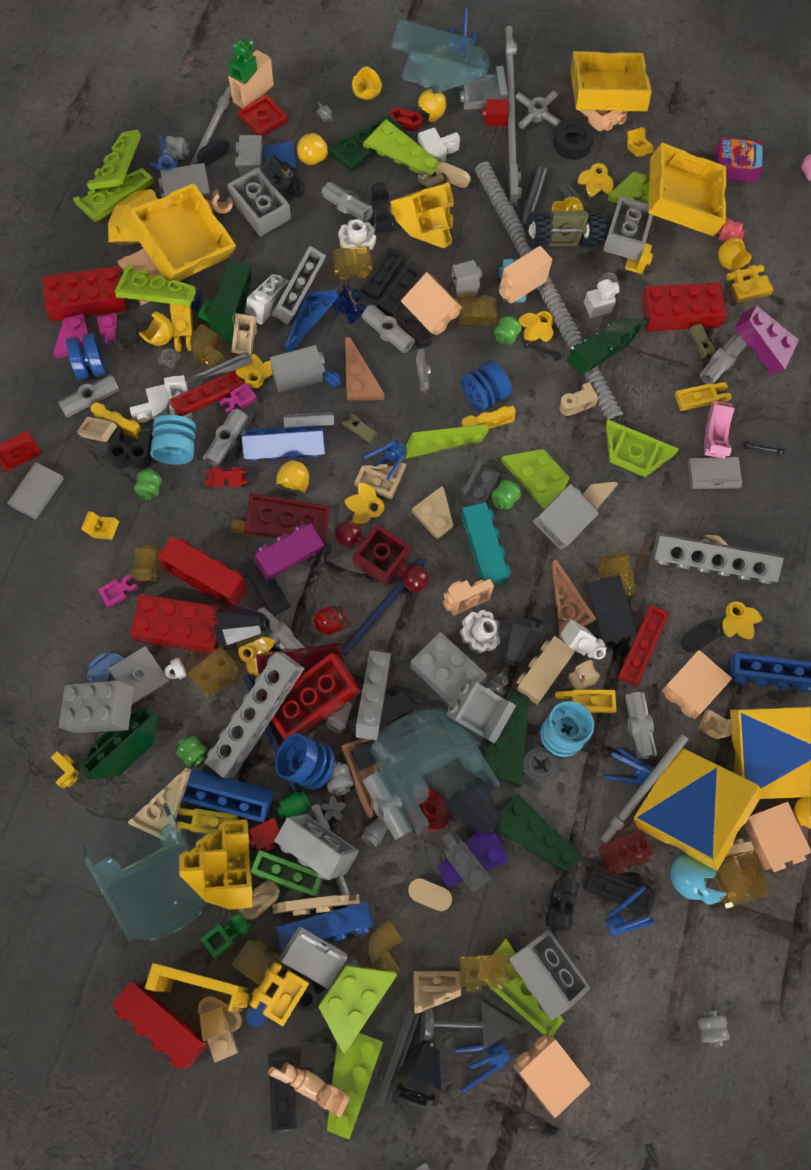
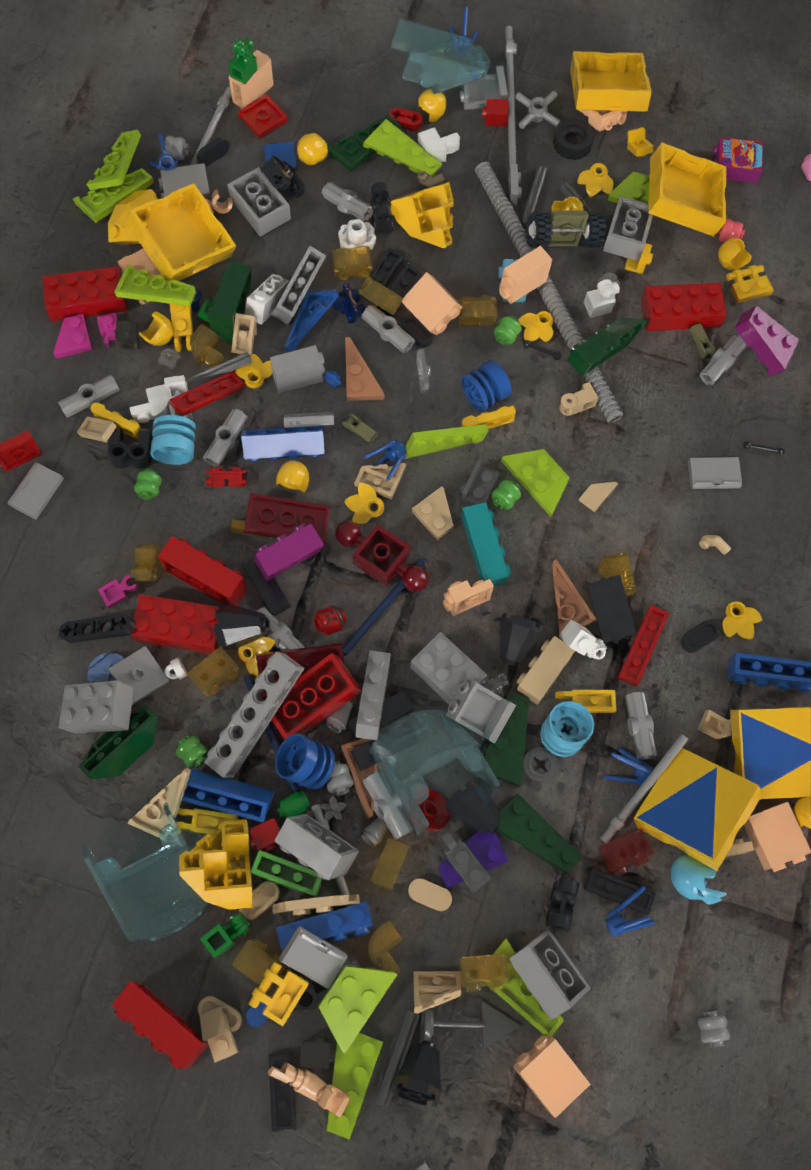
(66, 763): yellow bracket -> none
(82, 357): blue wheel -> none
(97, 628): none -> black beam
(99, 527): yellow bracket -> none
(162, 979): yellow panel -> none
(240, 397): dark pink plate -> none
(250, 153): light grey brick -> none
(324, 112): clear plate -> none
(366, 84): yellow hair -> none
(380, 295): none -> clear yellow brick
(389, 864): none -> clear yellow panel
(453, 174): tan tile -> none
(465, 279): light grey brick -> none
(480, 631): white plant -> none
(496, 1056): blue plant -> none
(566, 516): light grey brick -> none
(584, 676): tan leg -> none
(635, 450): lime wing -> none
(696, 685): light nougat brick -> none
(701, 396): yellow hinge -> none
(717, 430): bright pink arch -> none
(741, 880): clear yellow slope -> none
(769, 571): light grey brick -> none

